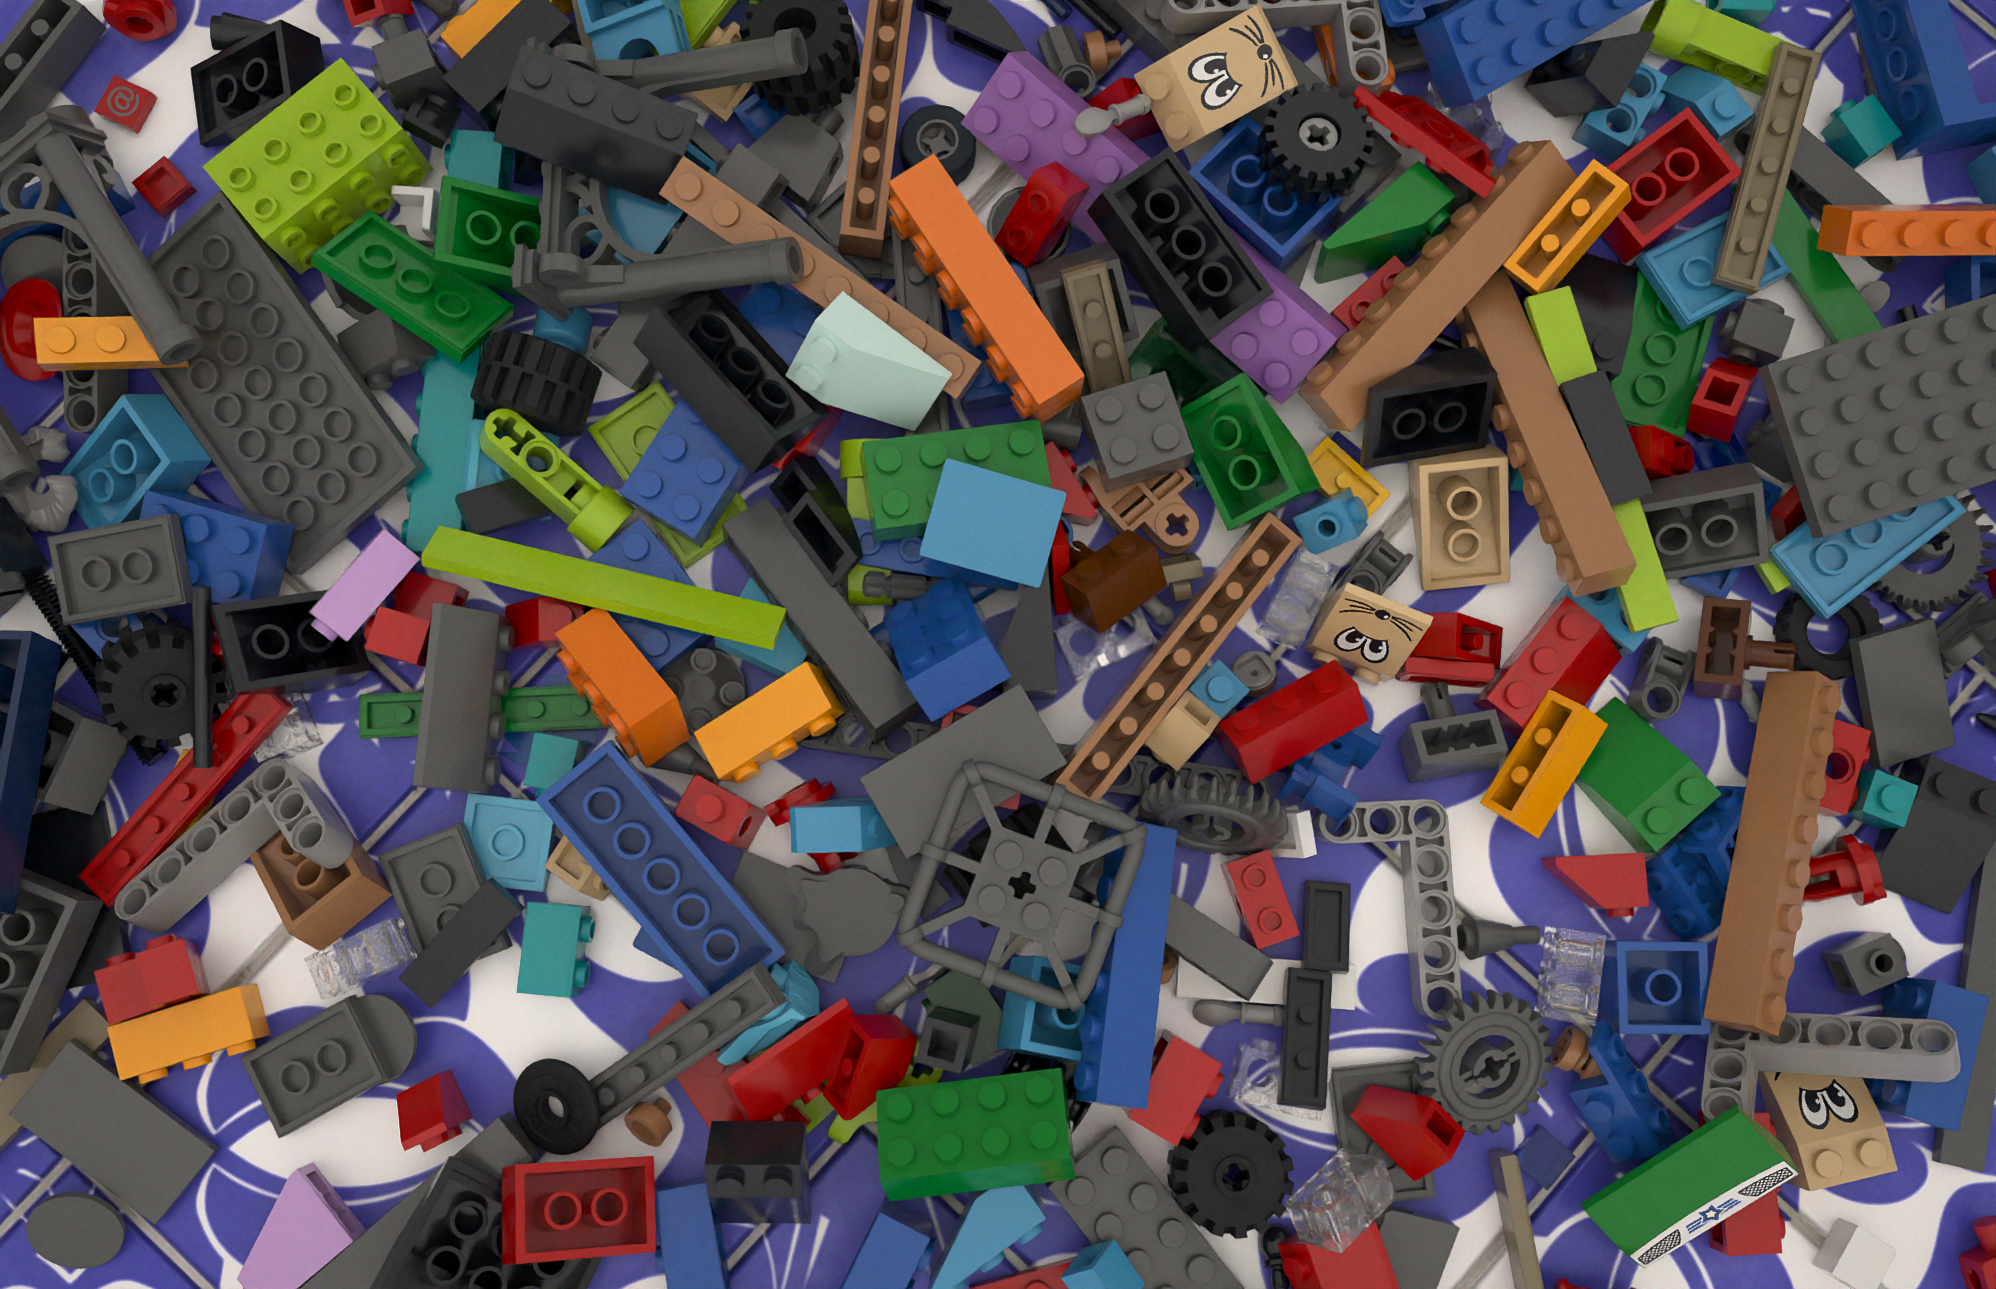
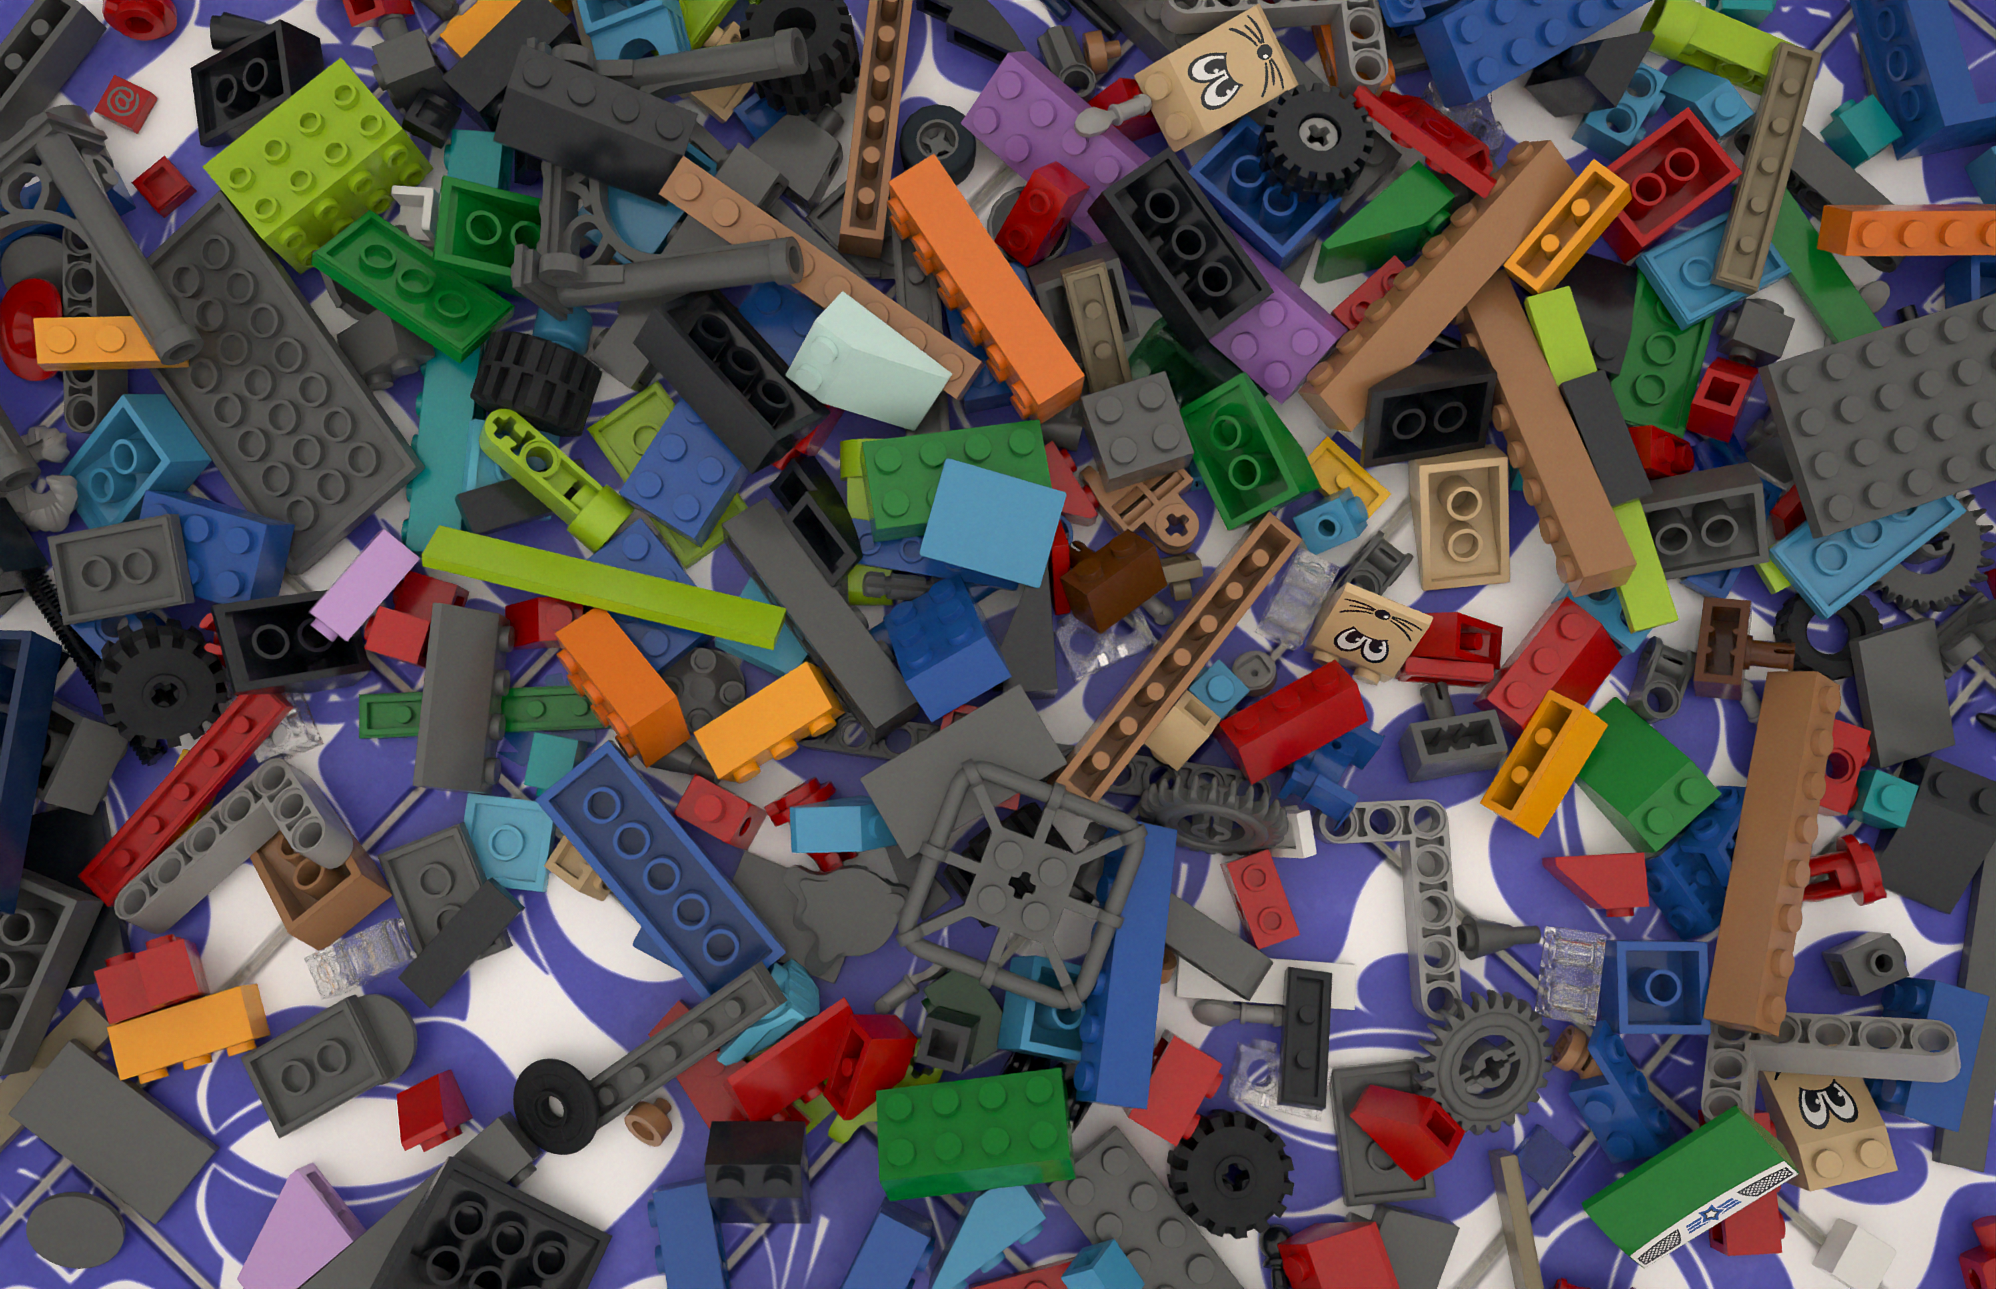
(202, 676): black bar -> none
(555, 949): teal hinge -> none
(578, 1209): red brick -> none
(1326, 926): black tile -> none
(1341, 1200): clear brick -> none

